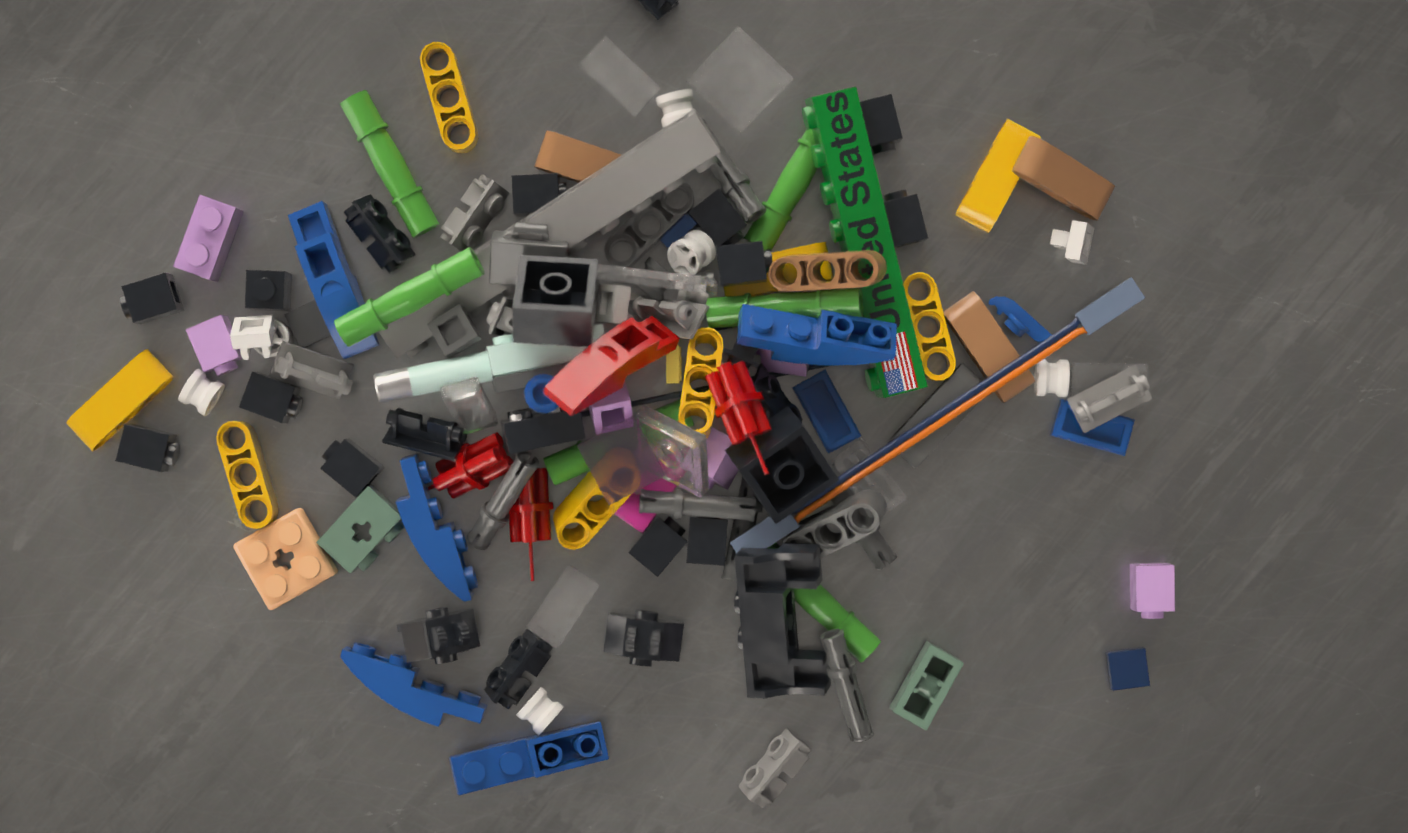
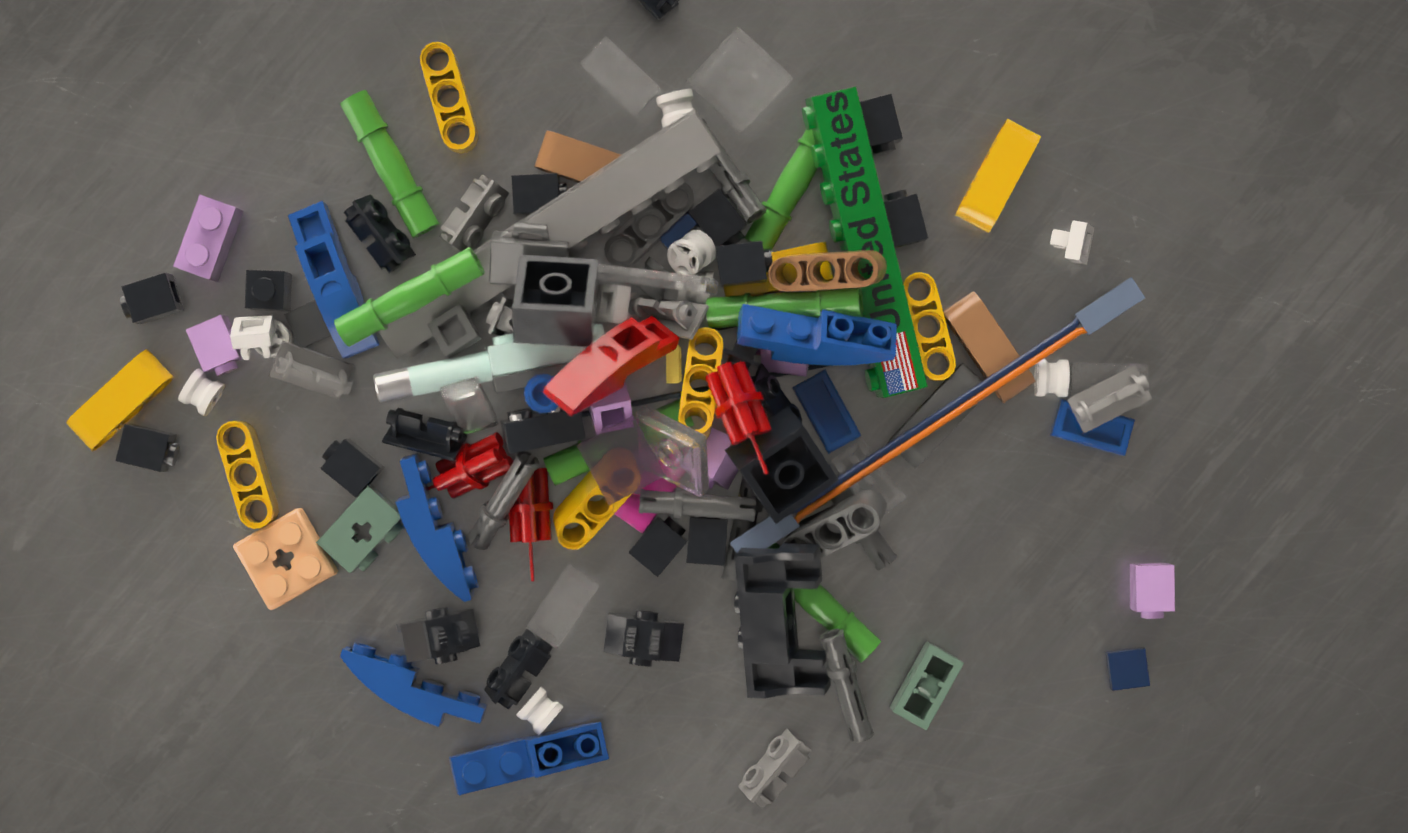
(271, 398): black brick -> none
(1018, 319): blue piece -> none
(1063, 178): medium nougat beam -> none

